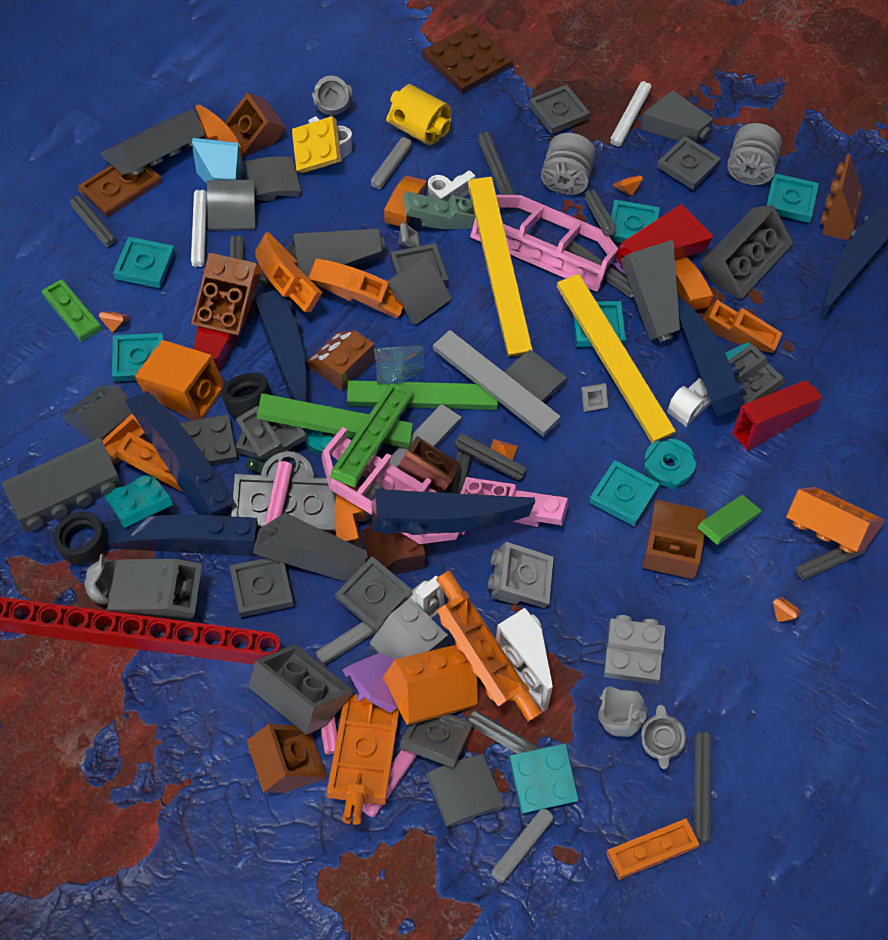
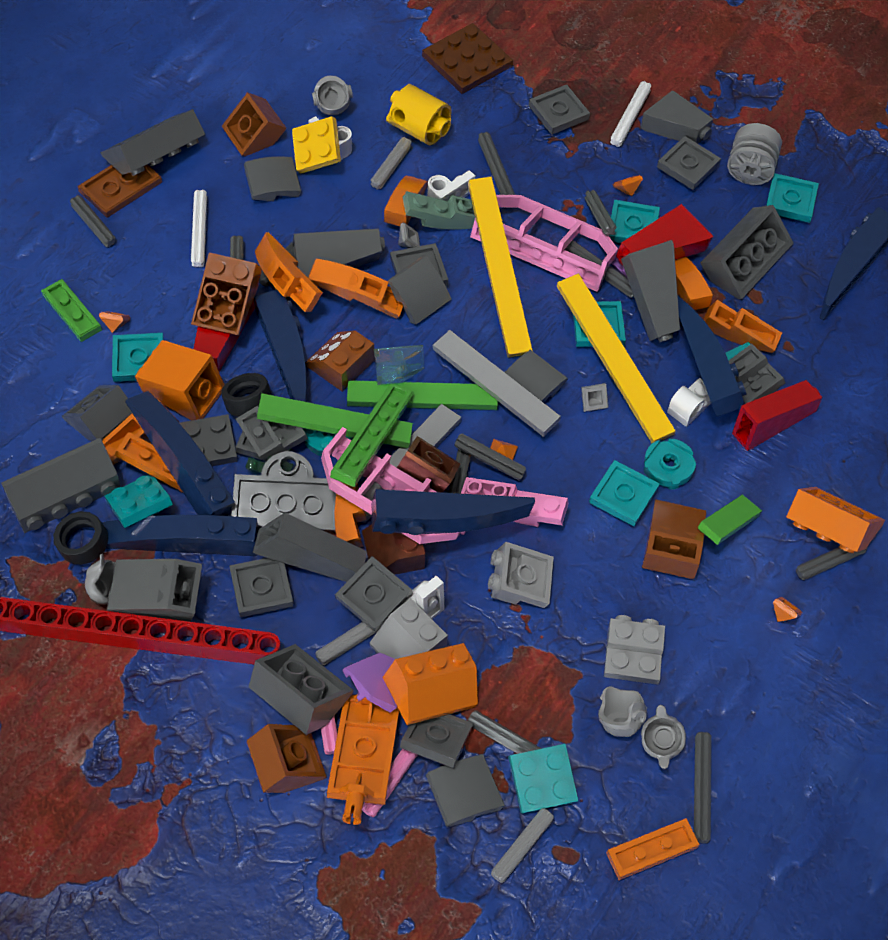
(144, 262): teal plate -> none
(214, 127): orange slope -> none
(217, 159): medium azure slope -> none
(231, 205): dark grey slope -> none
(279, 491): bright pink axle -> none
(482, 649): orange plate -> none
(525, 648): white slope -> none
(568, 164): light grey wheel -> none
(843, 203): dark orange slope -> none

